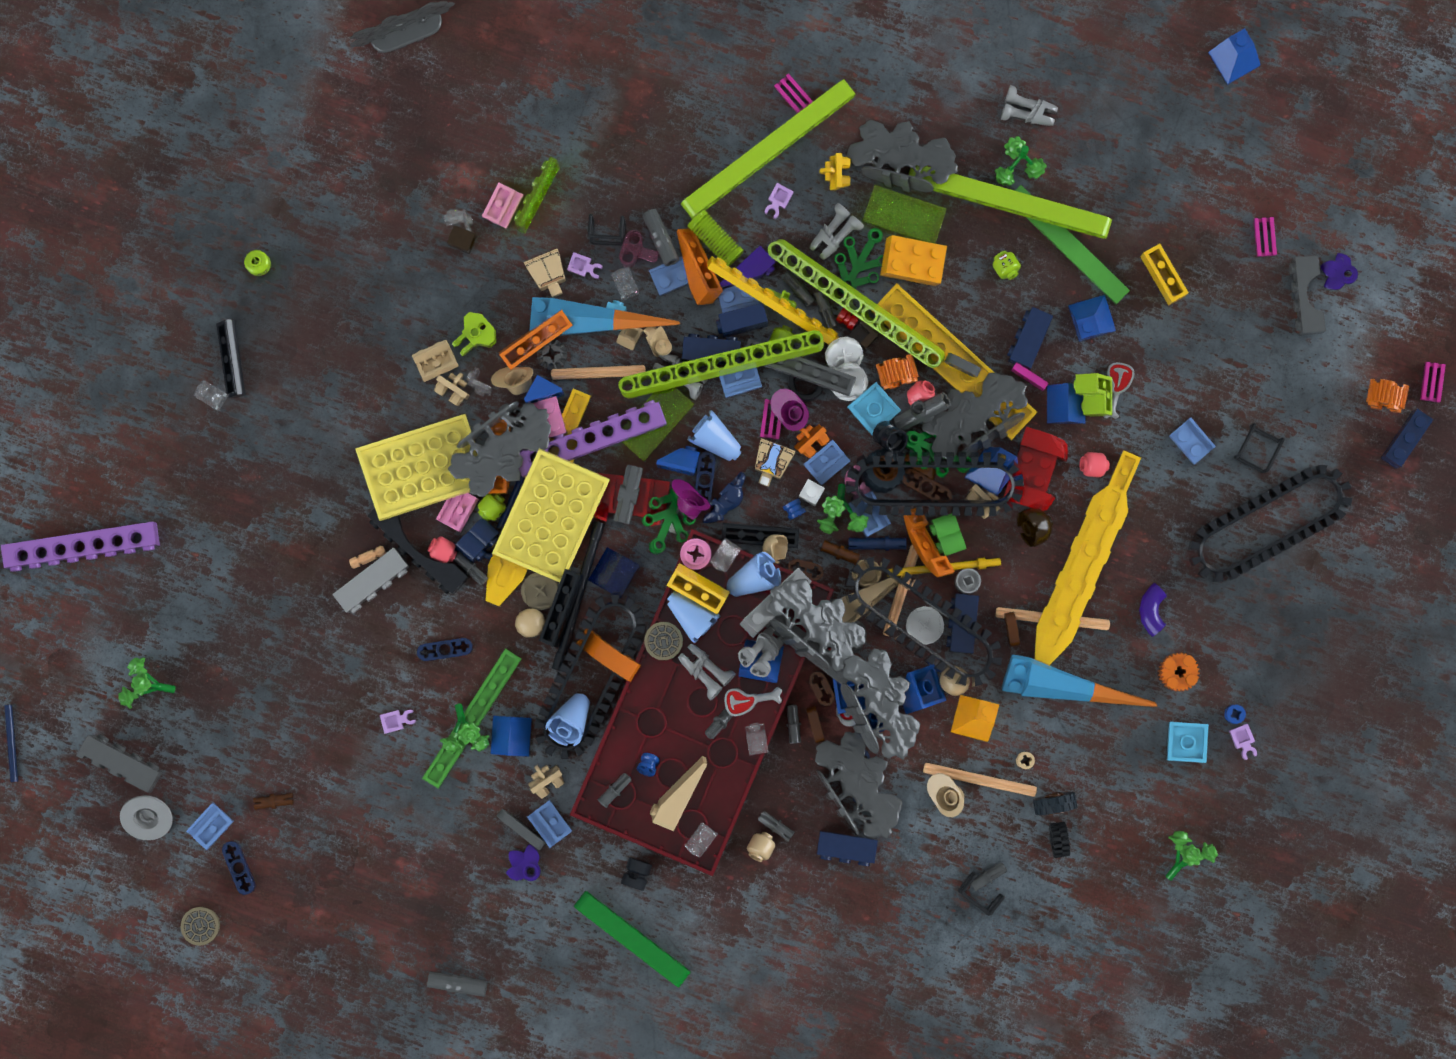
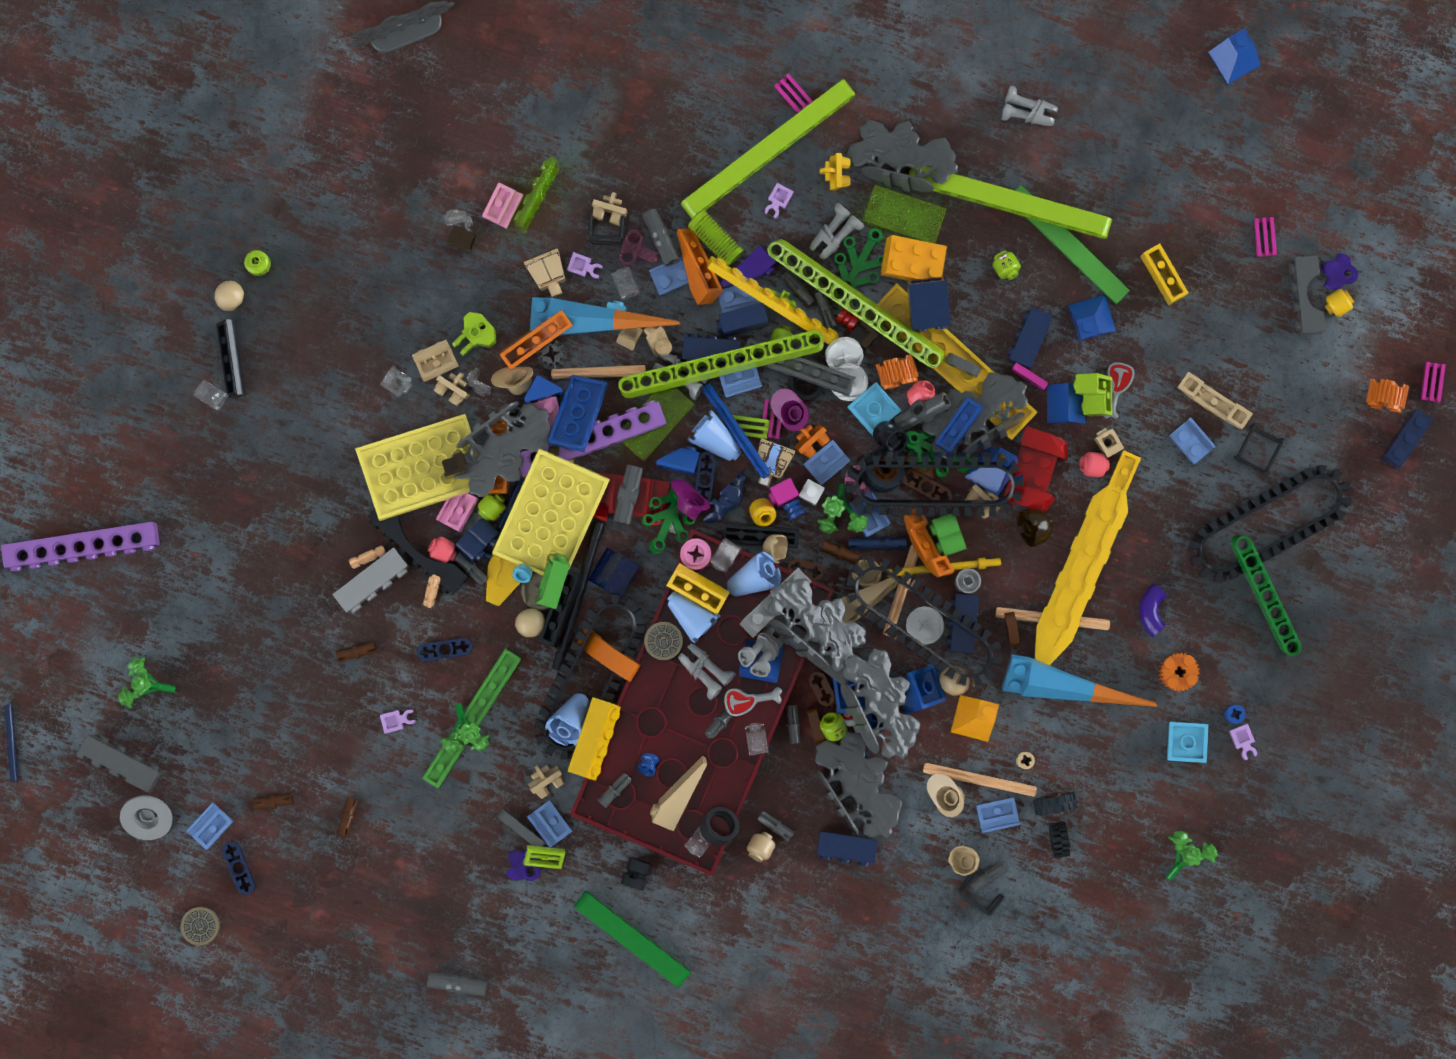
(229, 295): none -> tan hair
(347, 816): none -> reddish brown pin
(356, 651): none -> reddish brown pin
(390, 383): none -> clear brick
(431, 590): none -> light nougat axle
(455, 466): none -> dark brown panel
(511, 736): blue slope -> none
(522, 573): none -> medium azure tile
(544, 853): none -> lime tile
(552, 581): none -> bright green window
(577, 413): none -> blue tile
(594, 739): none -> yellow brick
(602, 207): none -> tan hips
(731, 820): none -> black tyre
(736, 431): none -> blue axle
(755, 420): none -> lime tile
(762, 512): none -> yellow head
(783, 493): none -> dark pink brick
(833, 726): none -> lime head
(928, 304): none -> dark blue brick
(959, 425): none -> blue tile
(964, 860): none -> tan hair
(997, 815): none -> medium blue plate
(1018, 148): bright green plant -> none
(1115, 445): none -> tan brick
(1214, 401): none -> tan slope
(1272, 601): none -> green beam
(1339, 302): none -> yellow head

